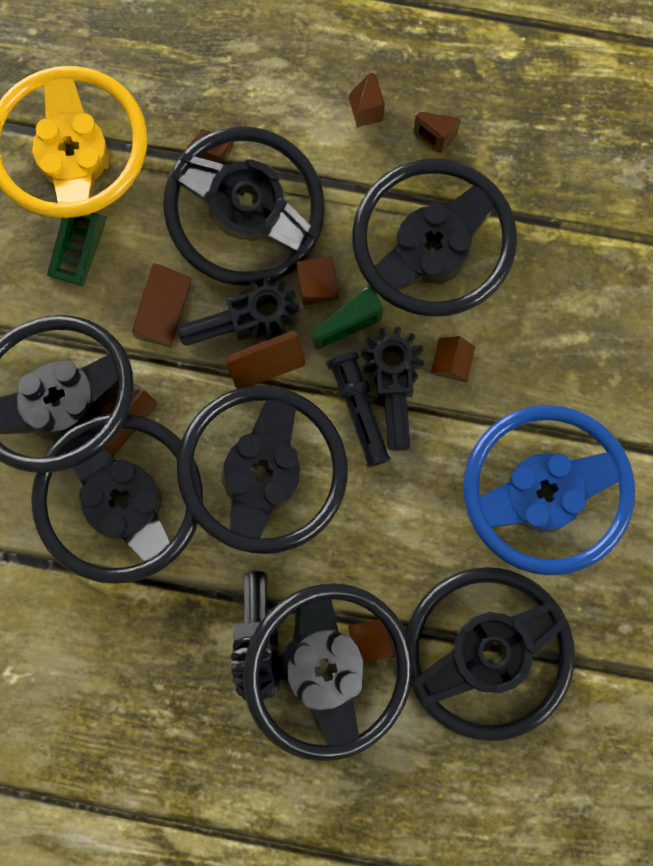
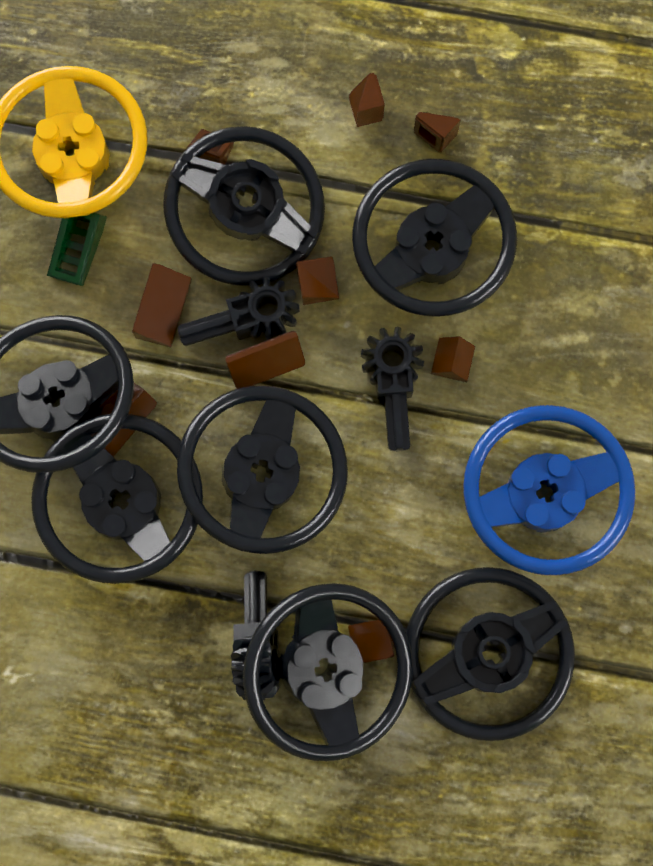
(354, 316): dark green slope -> none
(354, 392): black pin -> none

